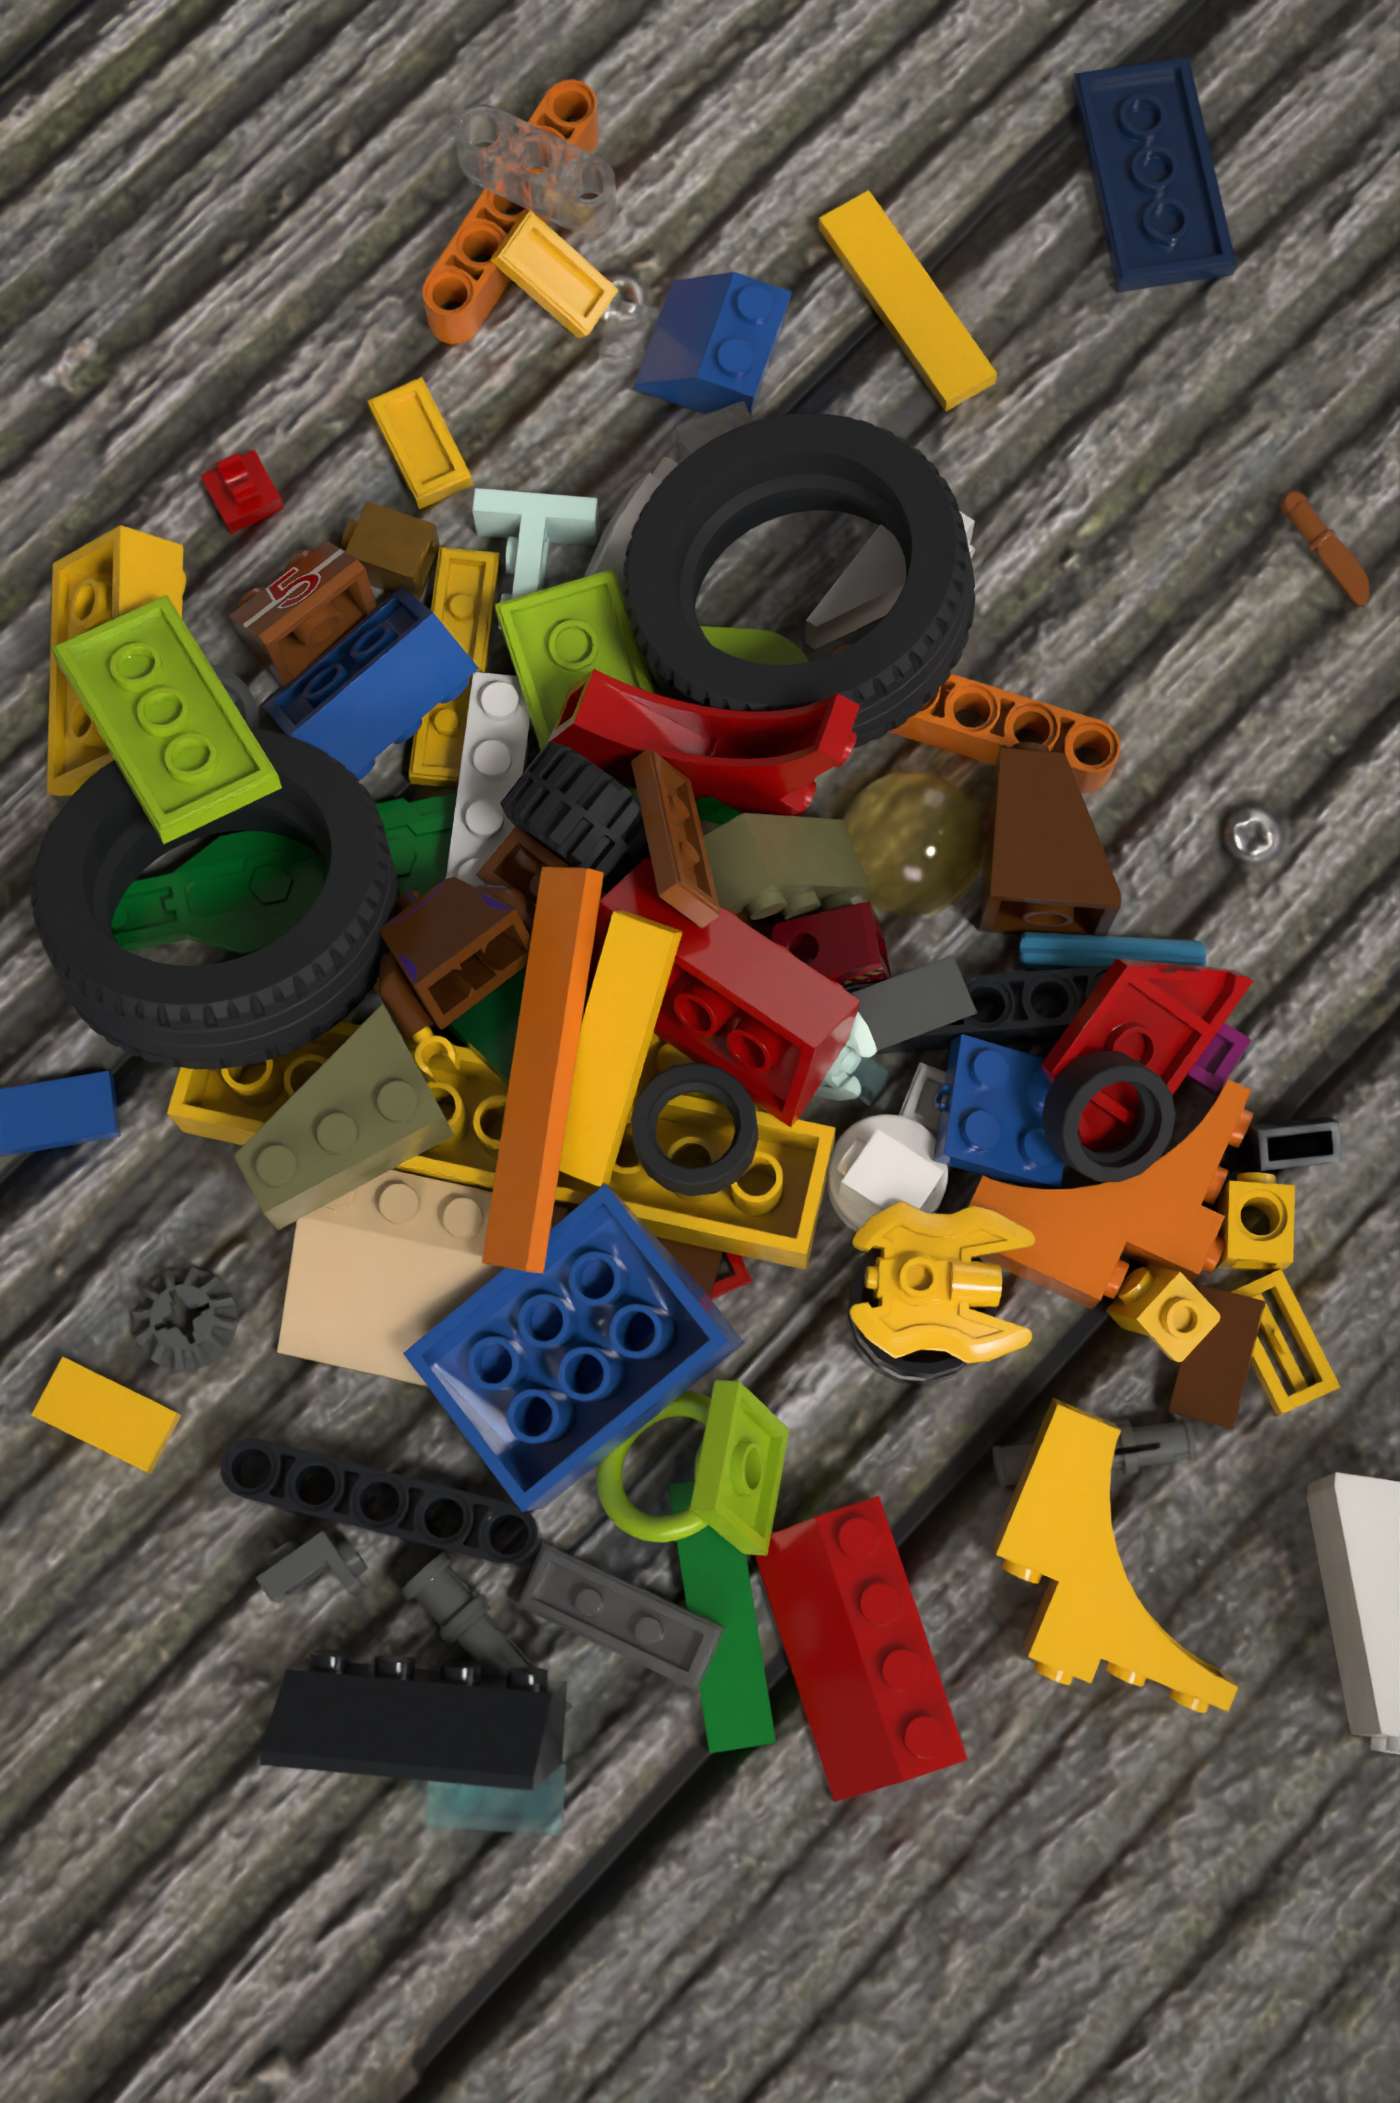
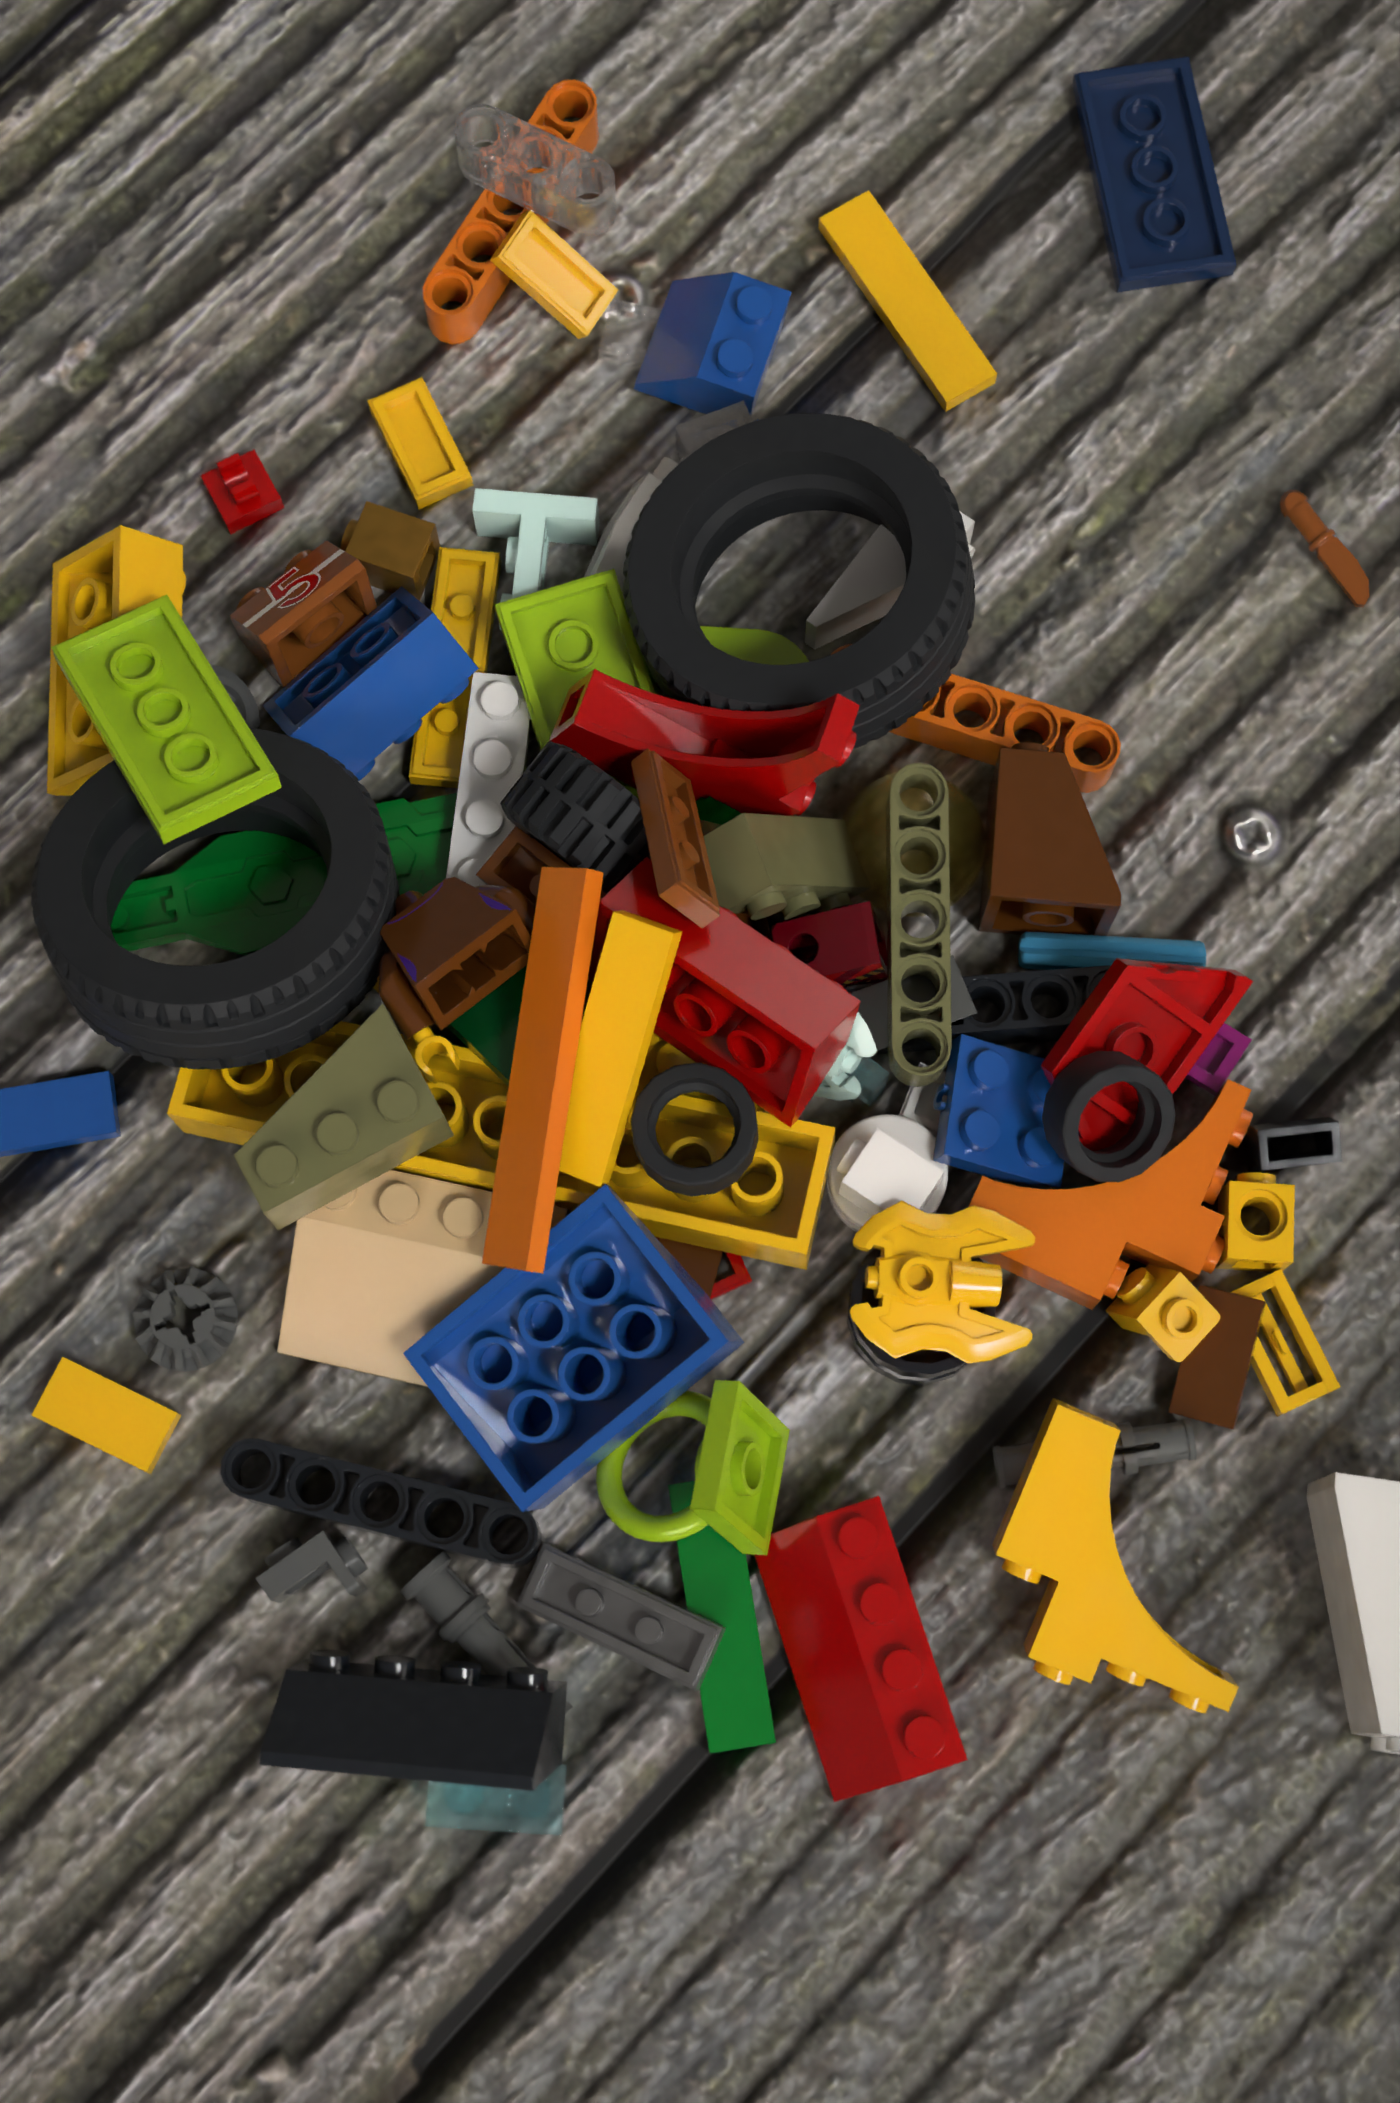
(923, 894): none -> olive beam

